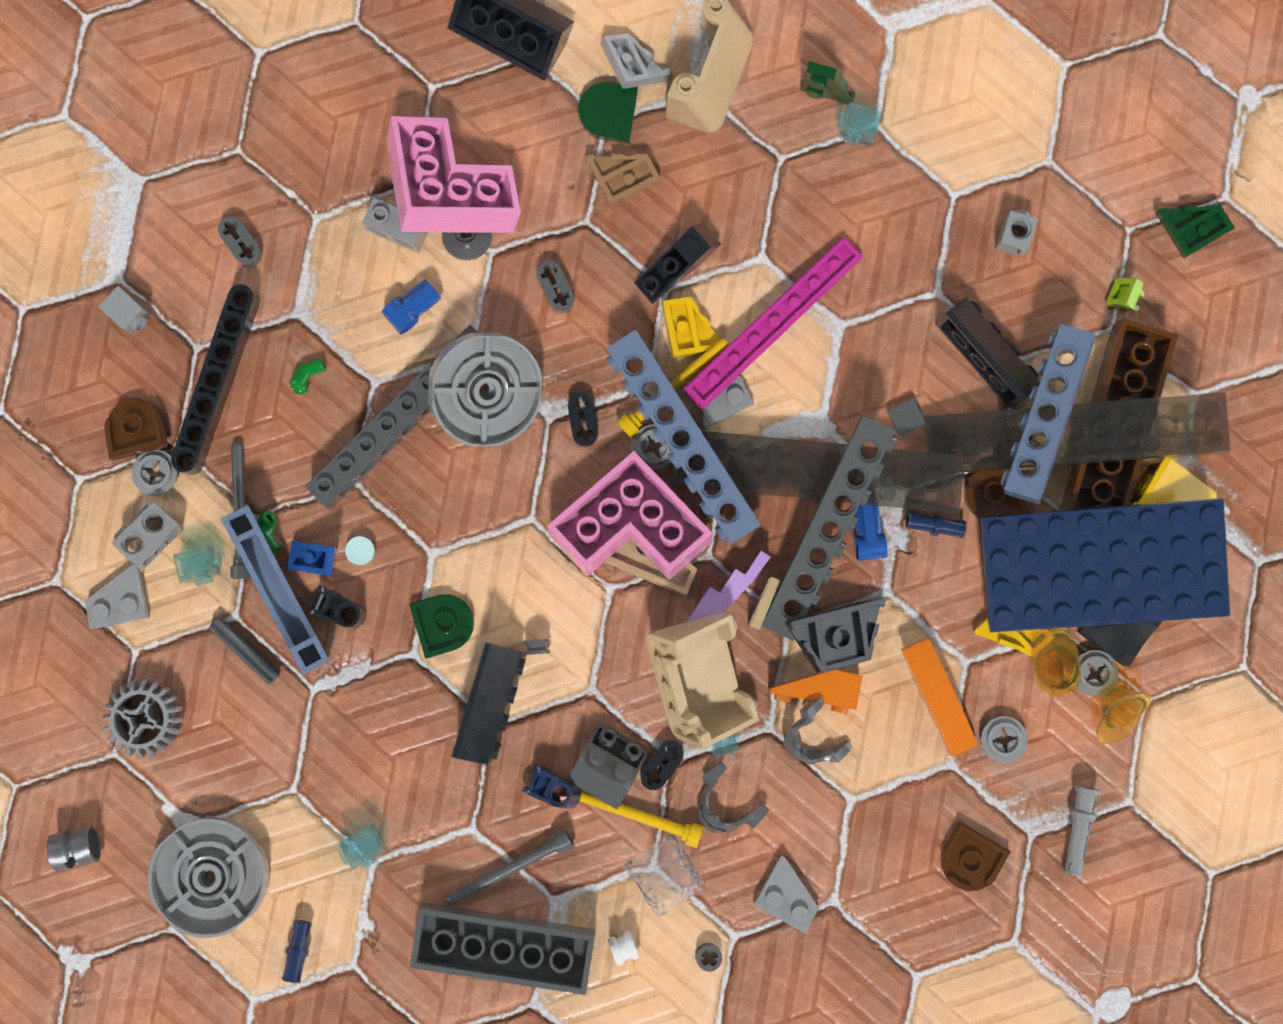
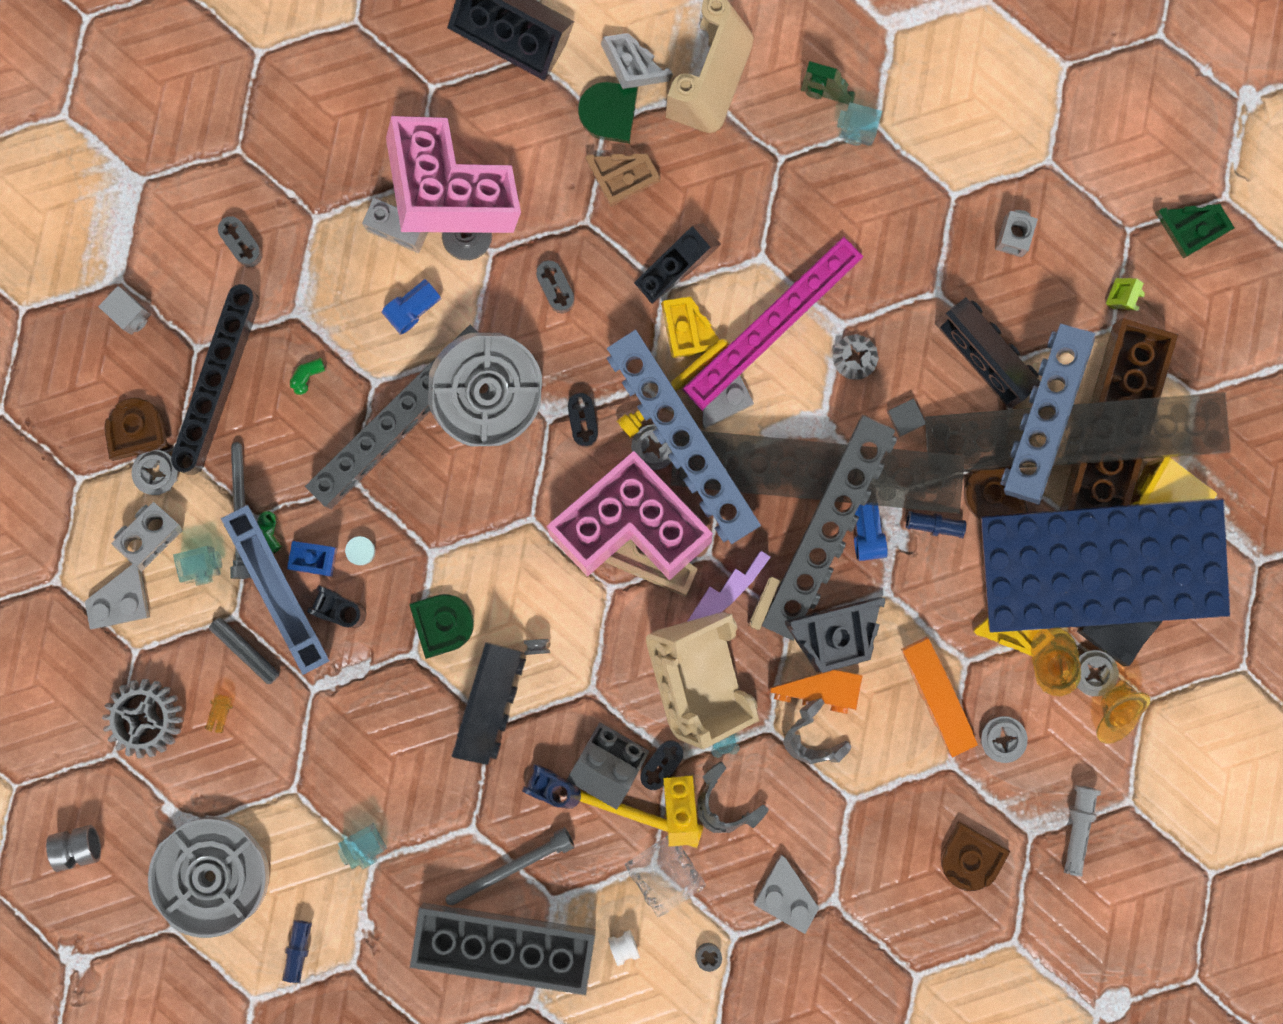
(219, 712): none -> clear yellow pin
(681, 811): none -> yellow brick
(851, 369): none -> light grey gear

